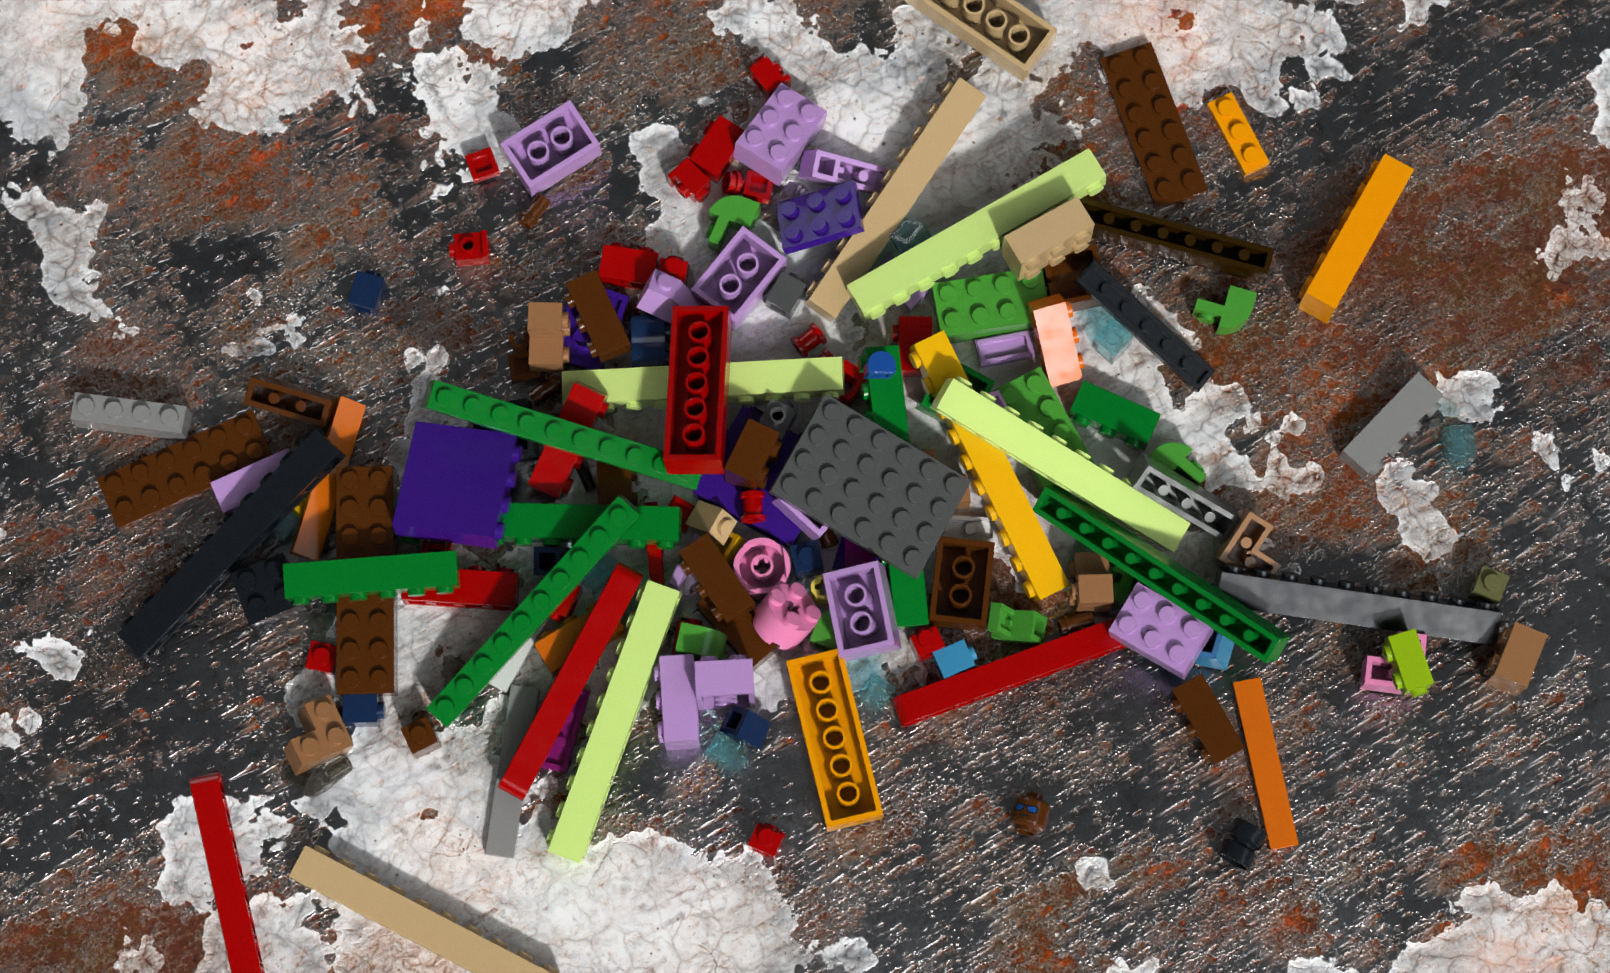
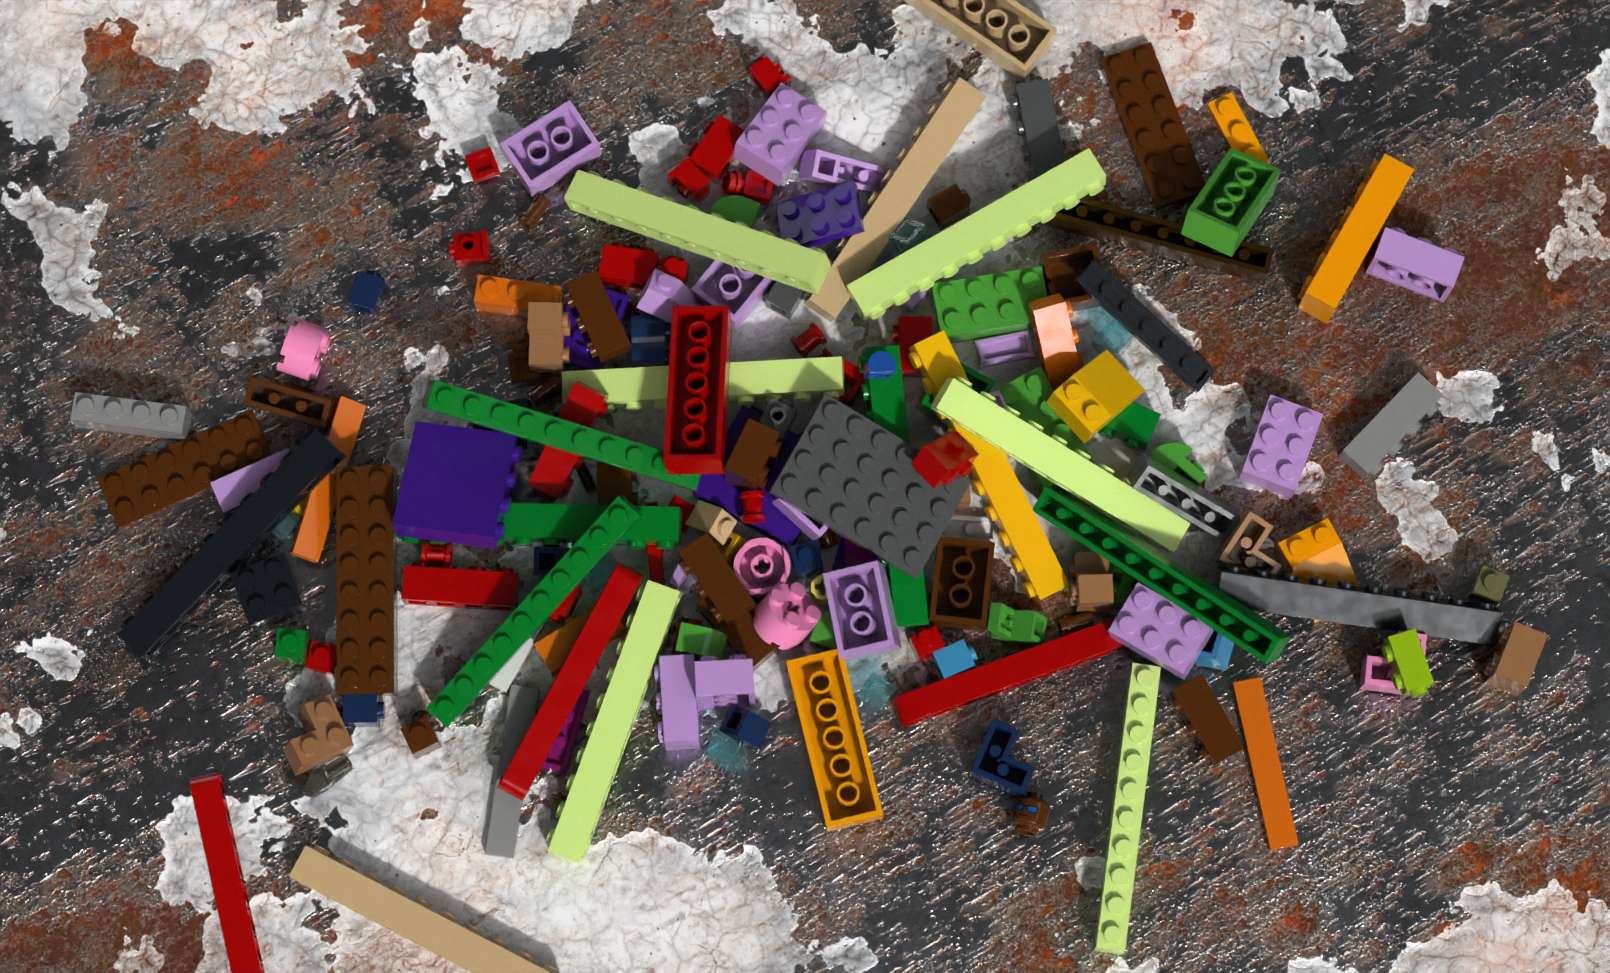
(292, 646): none -> green brick
(303, 349): none -> bright pink brick
(371, 576): green brick -> none
(512, 295): none -> orange brick
(698, 231): none -> yellowish green brick
(766, 840): red brick -> none
(945, 460): none -> red brick
(949, 206): none -> reddish brown brick
(994, 764): none -> dark blue brick
(1038, 127): none -> dark grey brick
(1048, 239): tan brick -> none
(1094, 395): none -> yellow slope
(1127, 809): none -> yellowish green brick
(1230, 202): none -> bright green brick
(1231, 315): bright green brick -> none
(1243, 841): black wheel -> none
(1280, 446): none -> lavender brick
(1316, 553): none -> light orange slope
(1415, 264): none -> lavender brick
(1458, 445): clear light blue brick -> none

